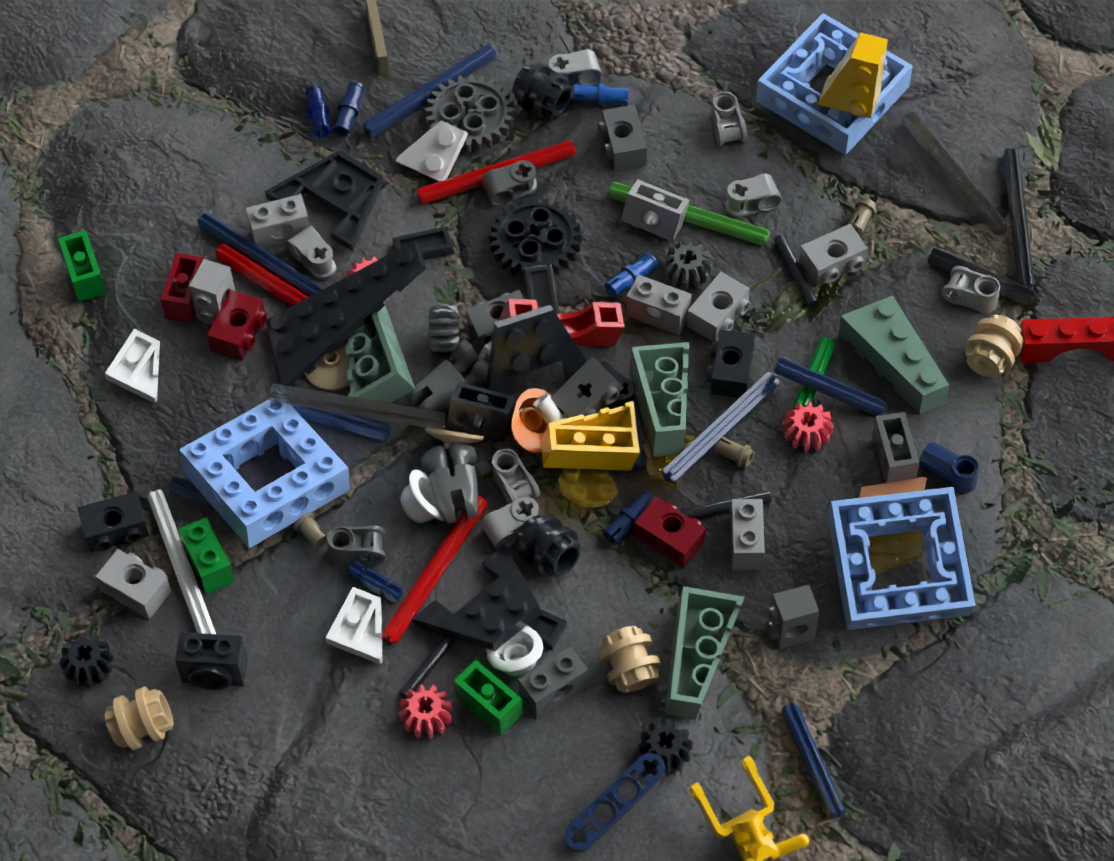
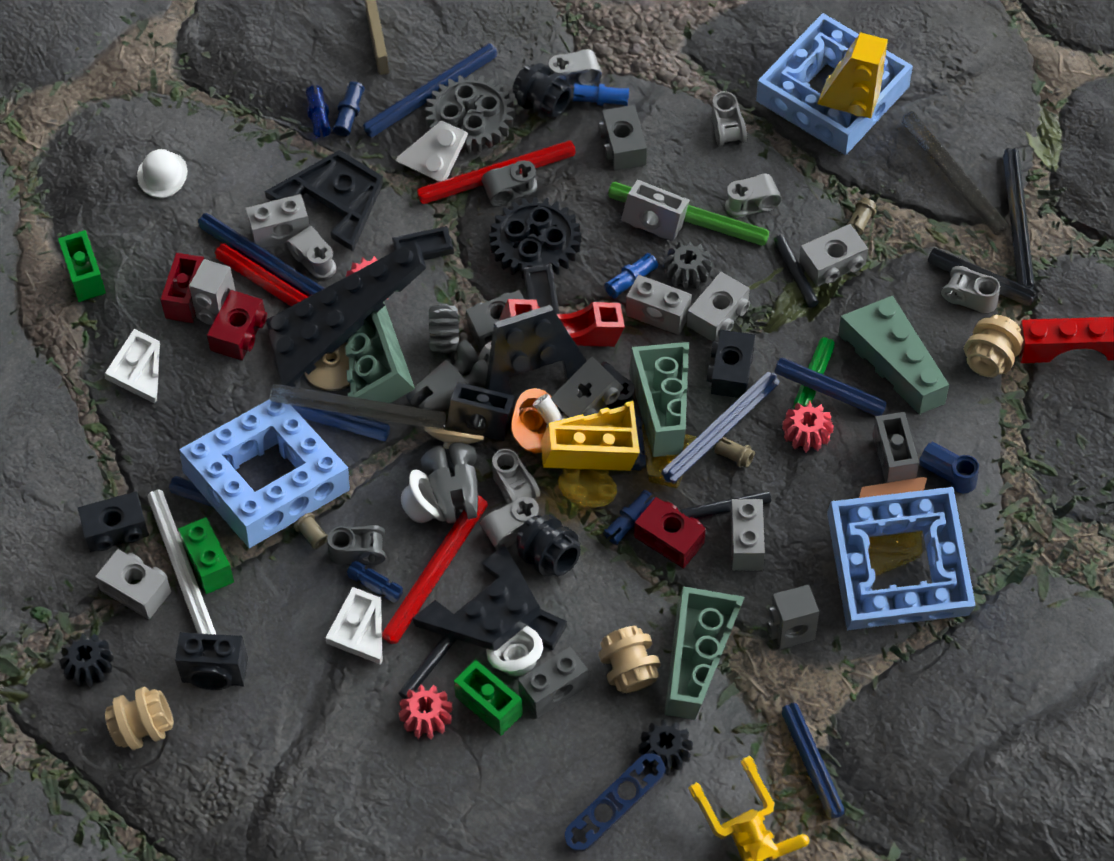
(162, 173): none -> white hat

